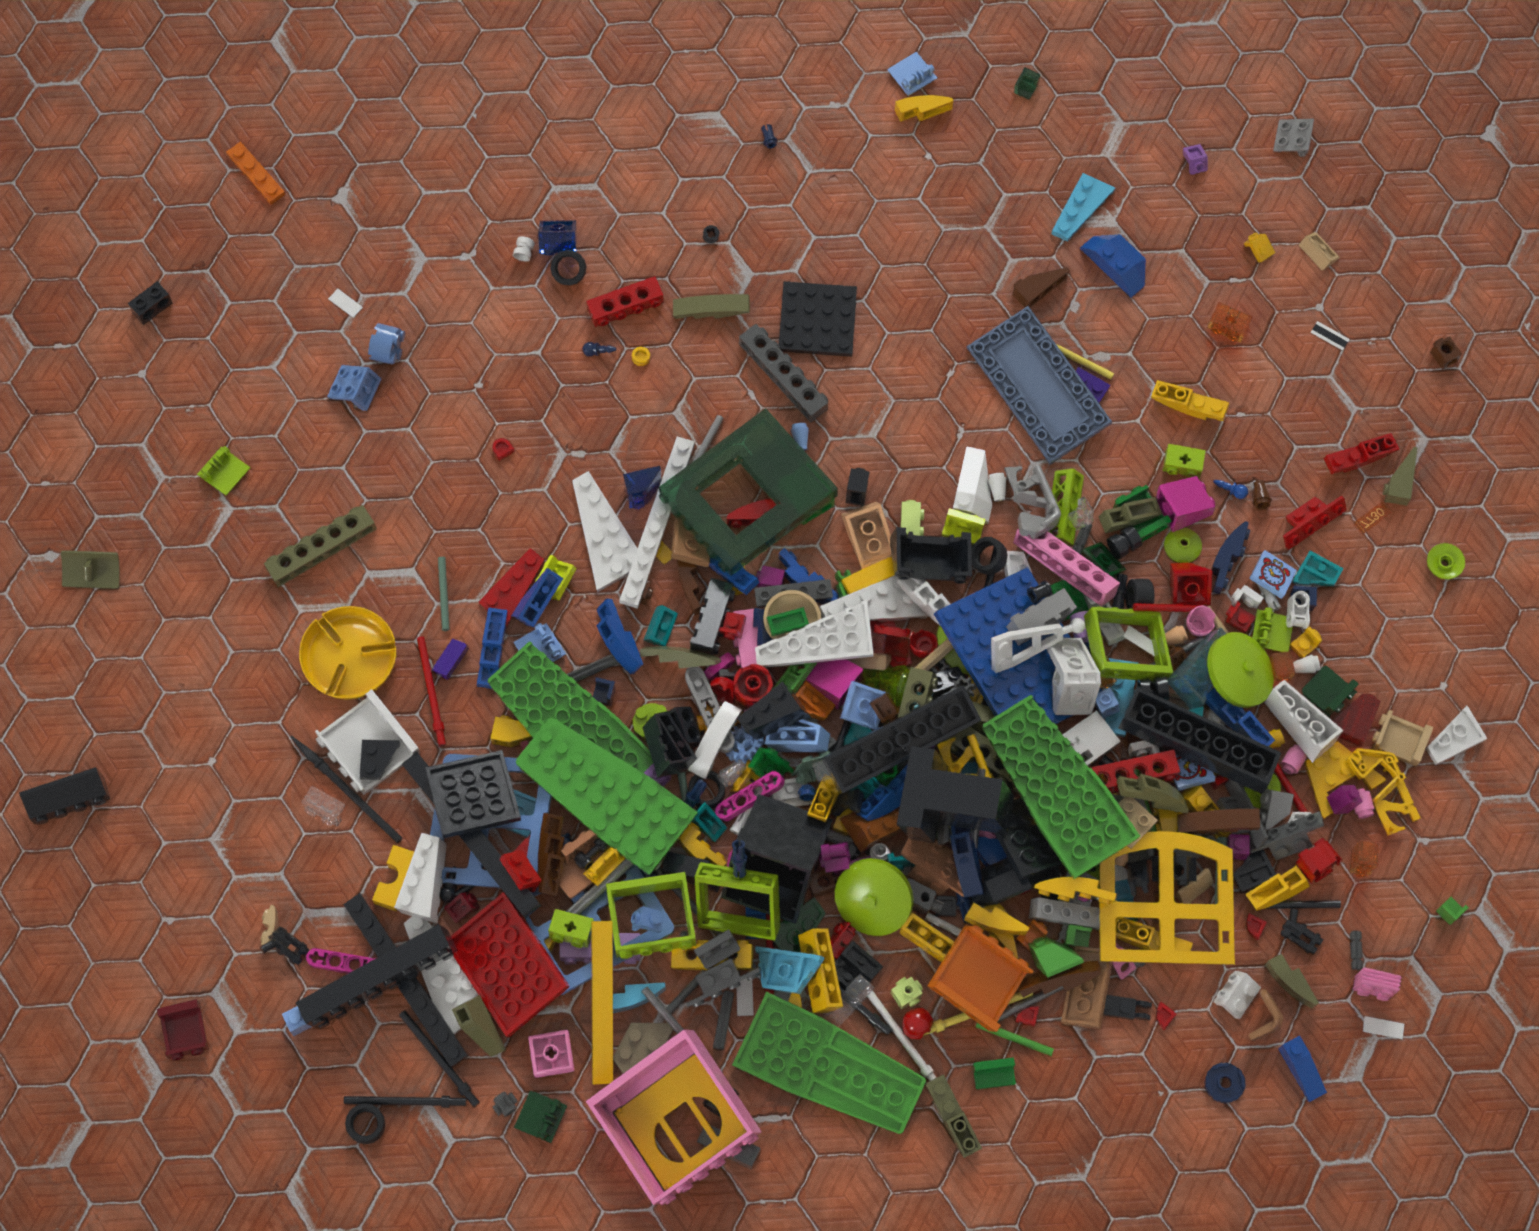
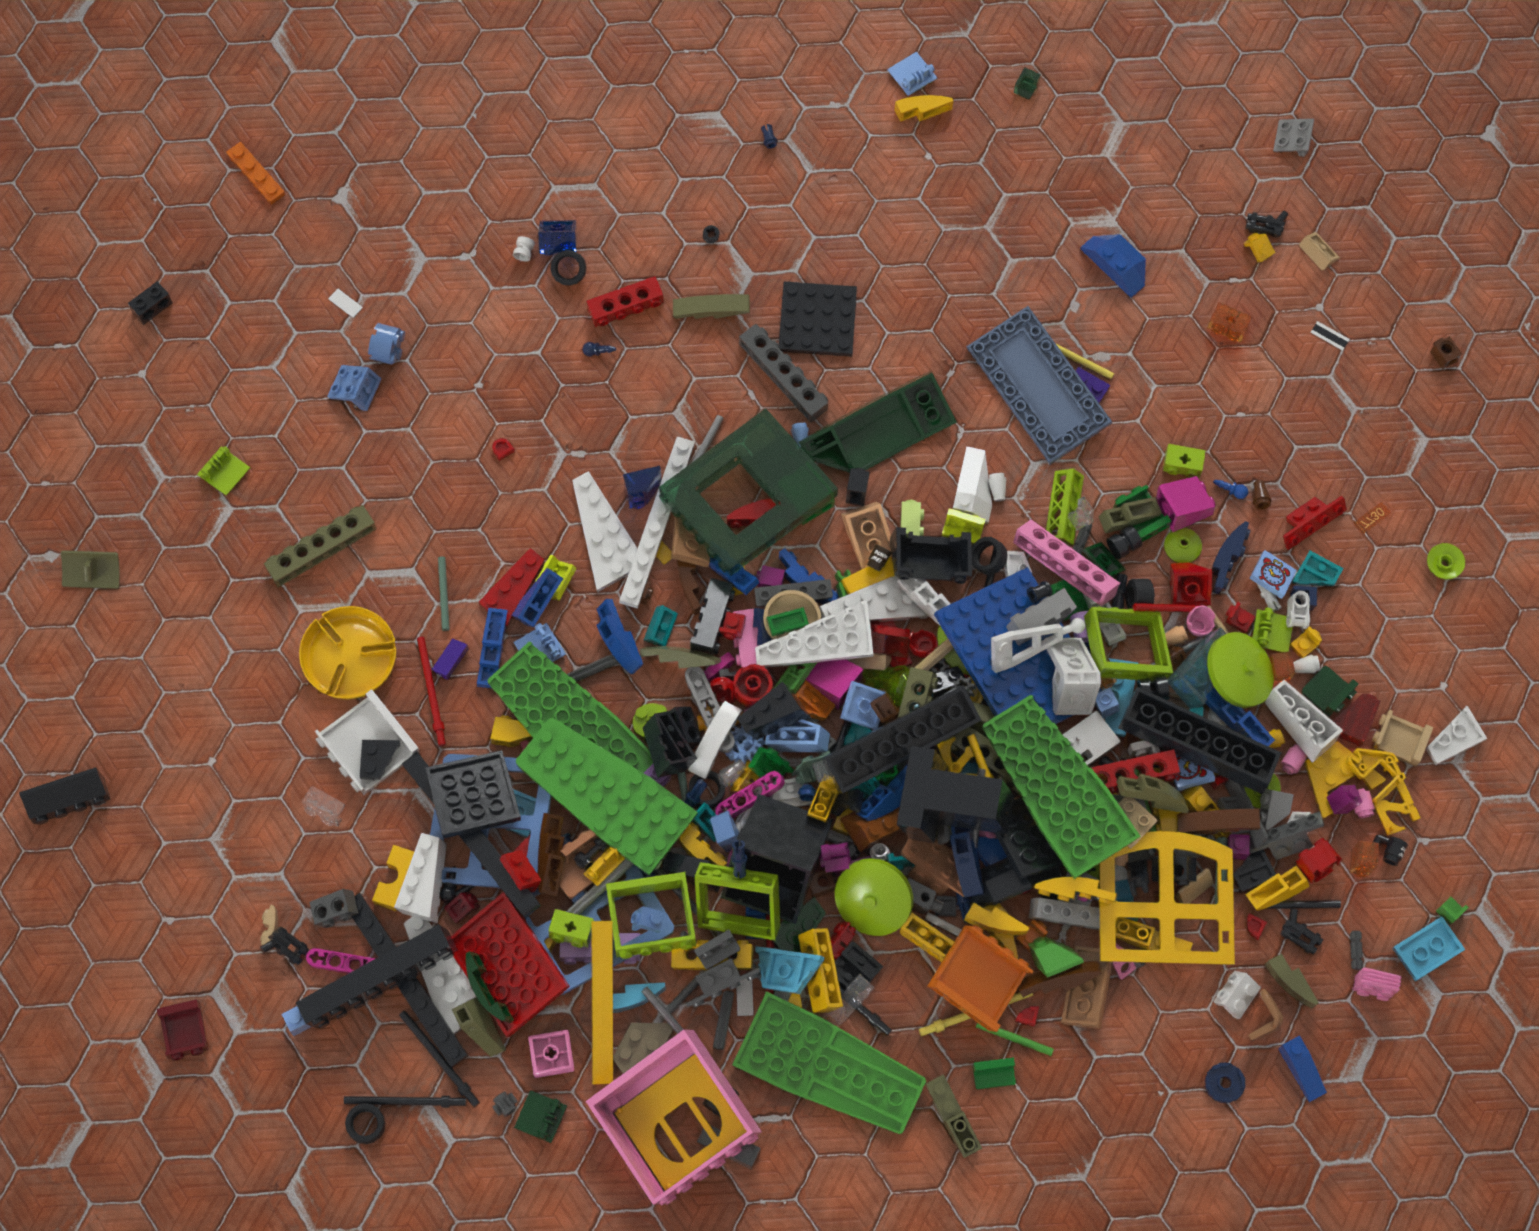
(326, 770): black piece -> none
(333, 905): none -> dark grey brick
(474, 970): none -> dark green slope
(604, 691): dark blue panel -> none
(640, 356): yellow tile -> none
(724, 830): none -> medium blue slope
(878, 557): none -> dark brown piece
(882, 426): none -> dark green slope
(904, 999): yellowish green brick -> none
(917, 1023): red hair -> none
(926, 1070): white bar -> none
(1027, 1003): flat silver bar -> none
(1029, 523): light grey piece -> none
(1038, 285): reddish brown slope -> none
(1077, 935): bright green panel -> none
(1082, 204): medium azure wing -> none
(1125, 1008): black hinge -> none
(1139, 639): white sticker -> none
(1164, 1015): red tile -> none
(1190, 403): yellow slope -> none
(1196, 158): medium lavender bracket -> none
(1248, 596): white bracket -> none
(1272, 225): none -> black piece
(1289, 789): red bar -> none
(1361, 455): red slope -> none
(1383, 1027): white sticker -> none
(1394, 850): none -> black piece
(1400, 485): olive slope -> none
(1428, 948): none -> medium azure plate

